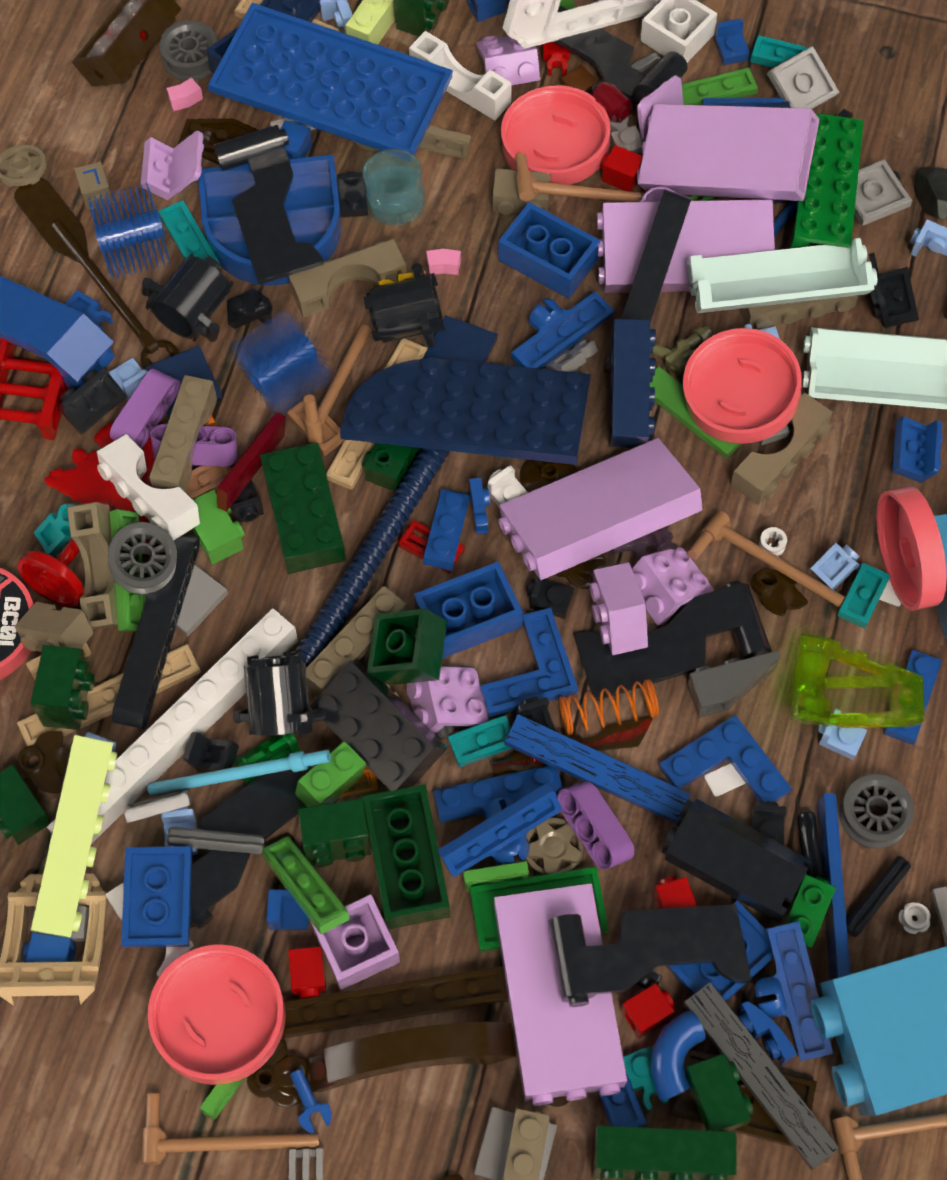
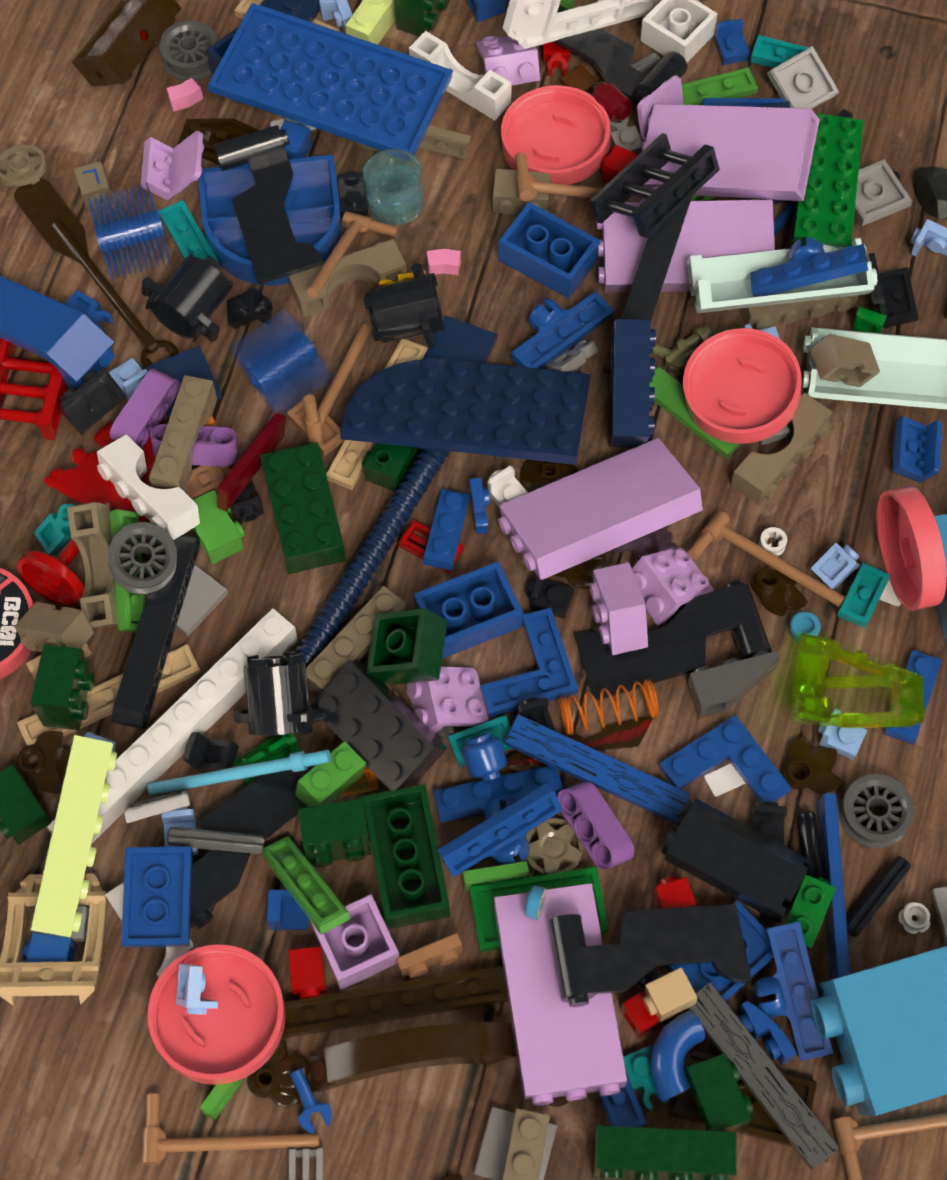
(189, 988): none -> light blue bracket
(353, 223): none -> medium nougat bar
(442, 951): none -> medium nougat plate
(484, 756): none -> blue head
(535, 902): none -> dark azure tile
(665, 200): none -> black fence
(669, 995): none -> tan brick
(804, 623): none -> dark azure tile
(808, 266): none -> blue plate
(814, 765): none -> dark brown plate
(844, 359): none -> dark tan brick
(868, 321): none -> green tile

